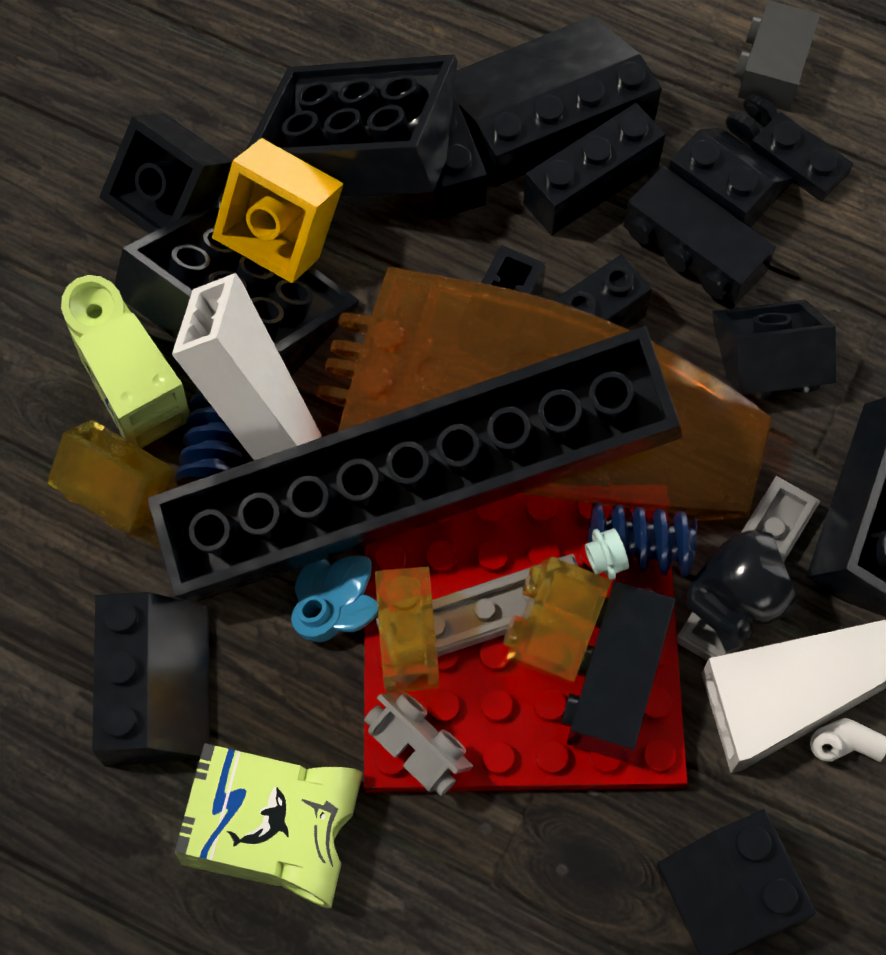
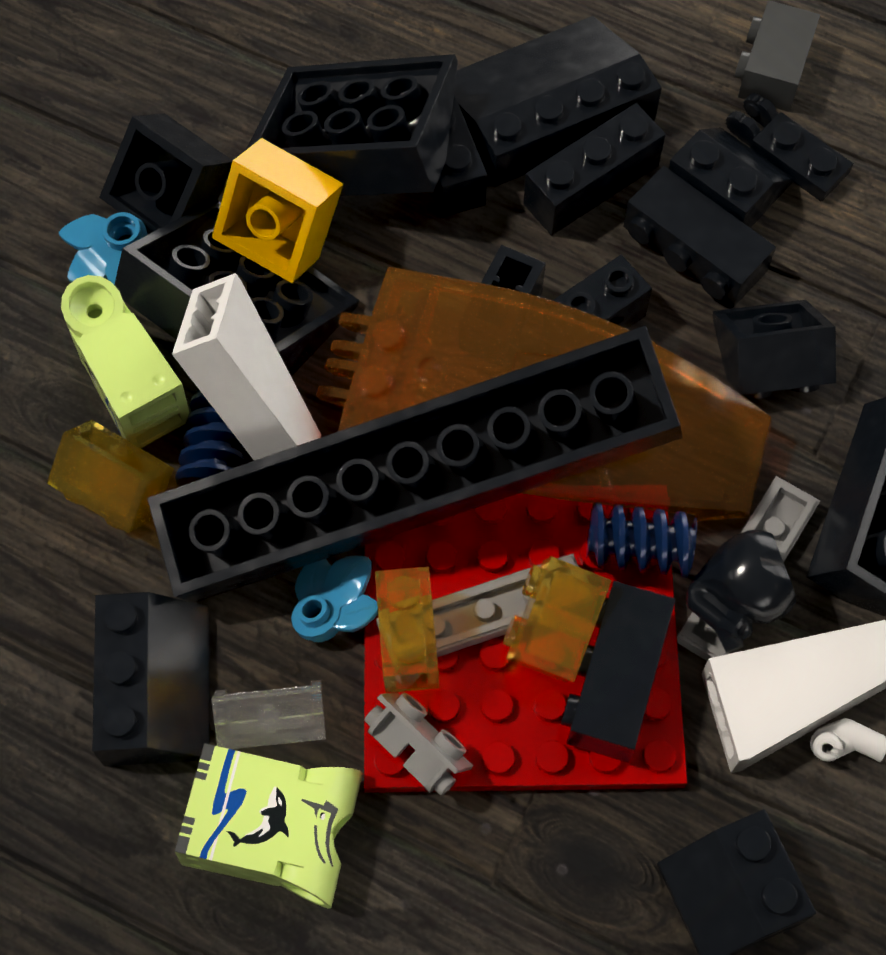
(99, 244): none -> dark azure plate
(269, 716): none -> clear hinge
(607, 553): light aqua plate -> none

